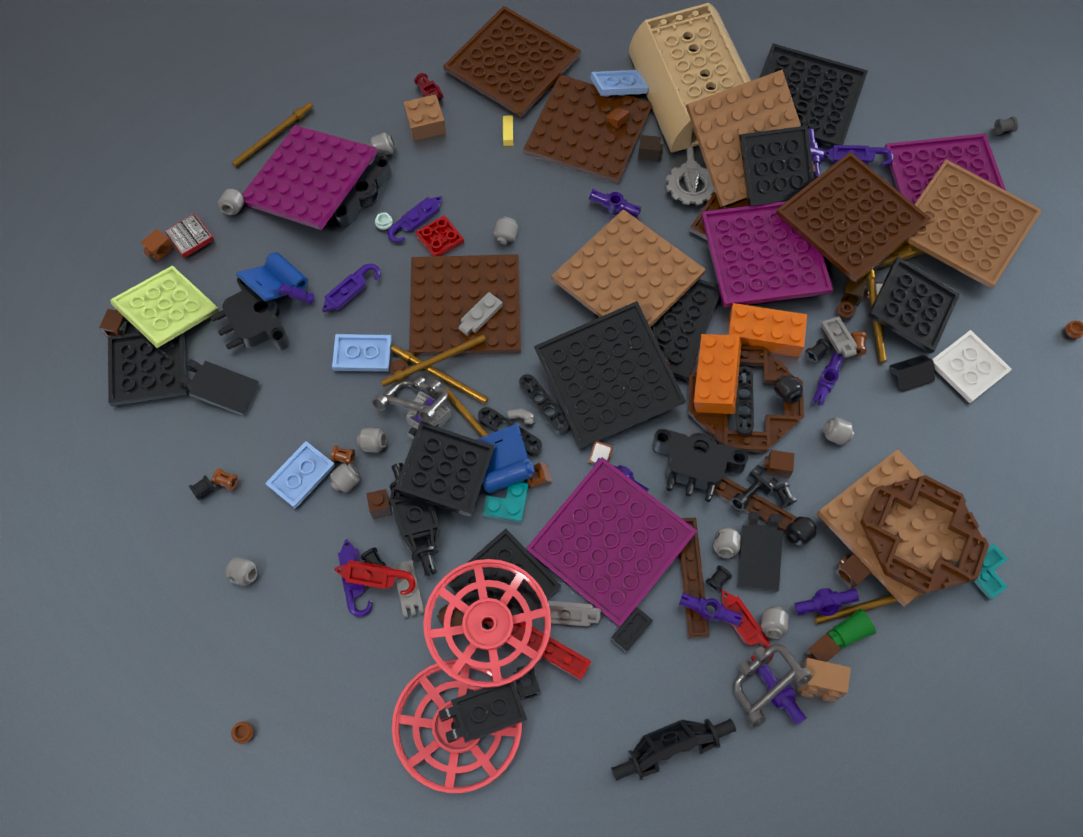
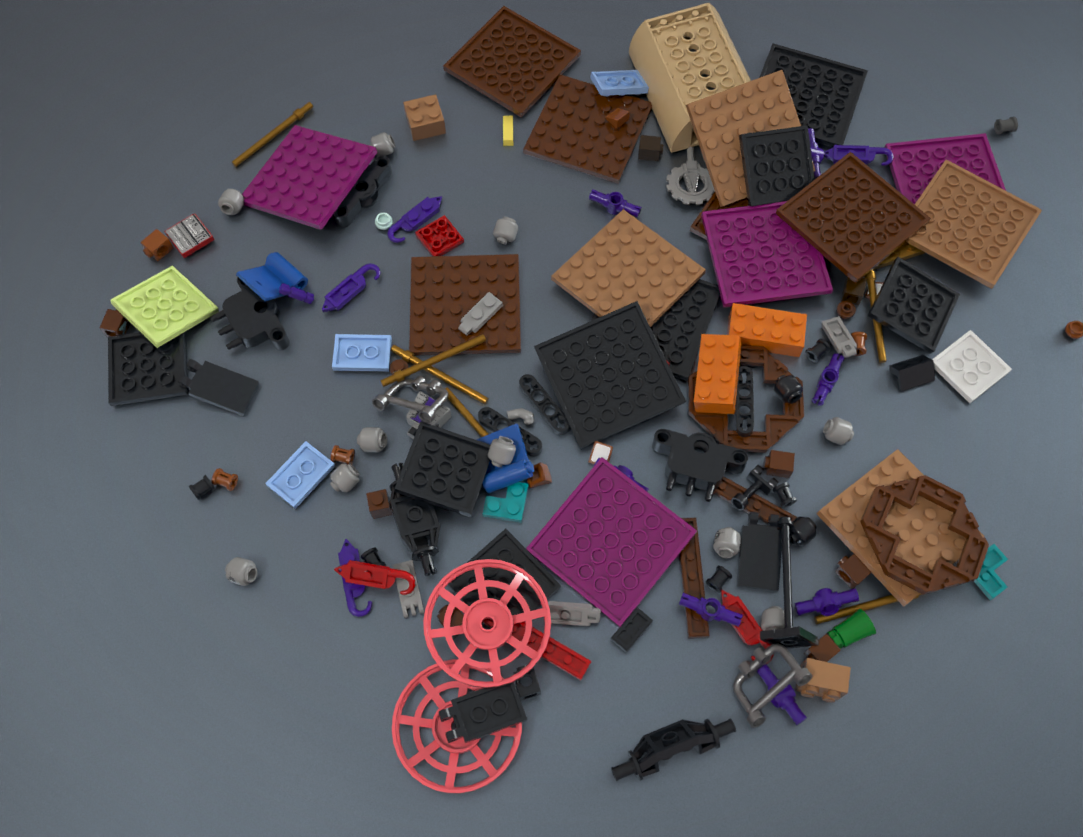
(242, 732): dark orange plate -> none
(427, 87): dark red connector -> none
(501, 451): none -> light grey head
(789, 636): none -> black tile

